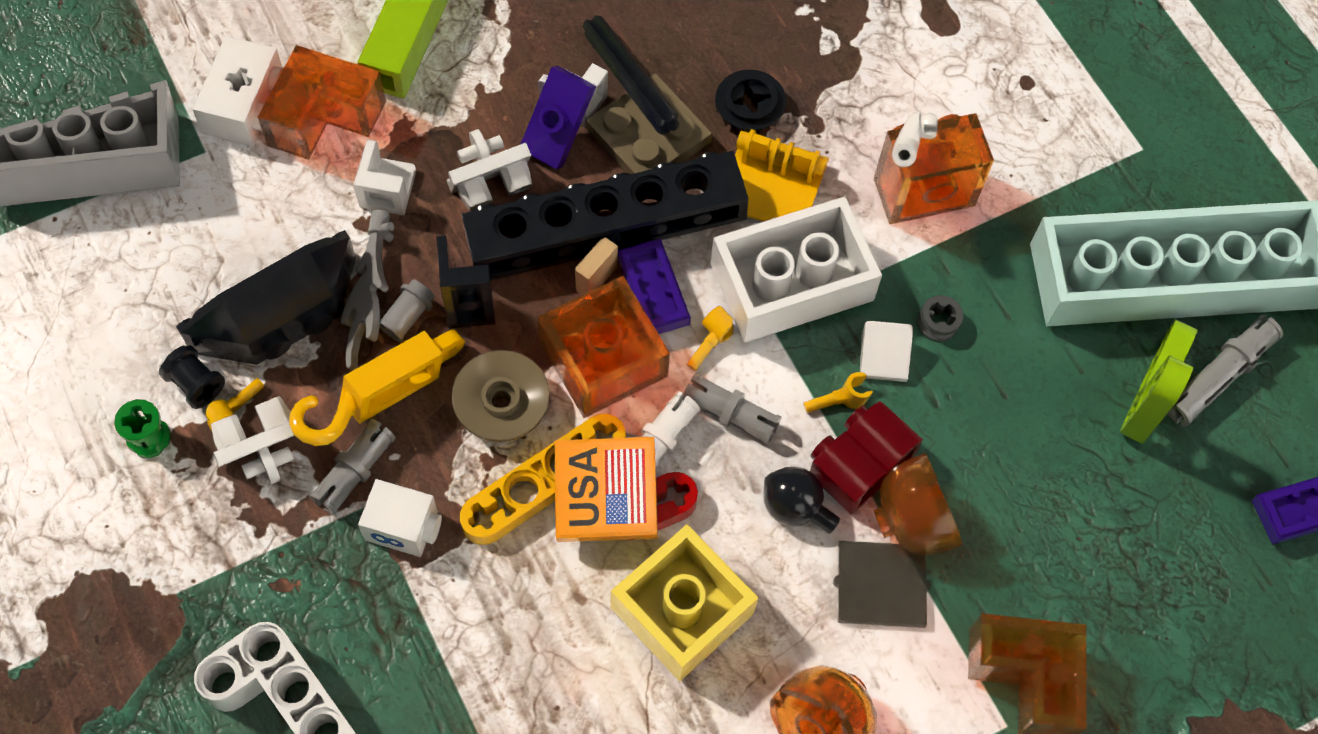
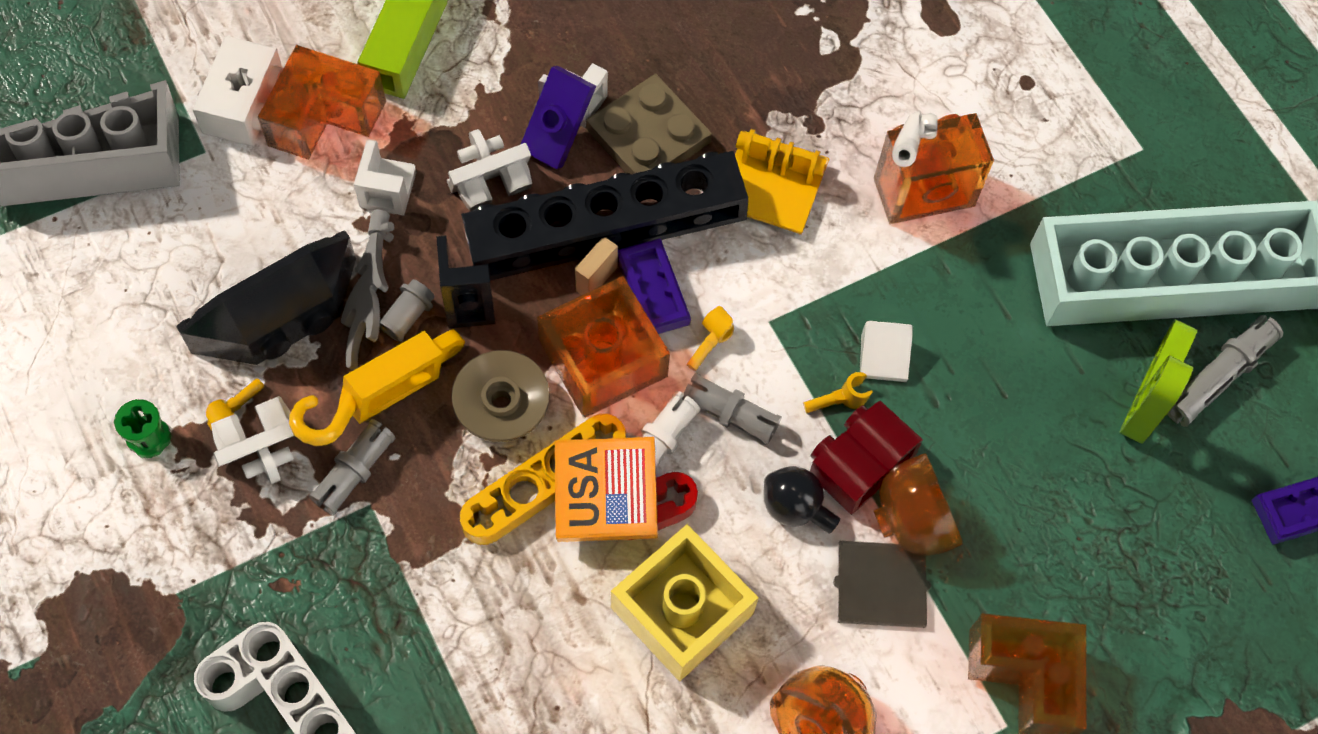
(191, 376): black bush -> none
(400, 518): white brick -> none
(631, 75): black axle -> none
(761, 89): black gear -> none
(795, 269): white brick -> none
(941, 331): dark grey bush -> none

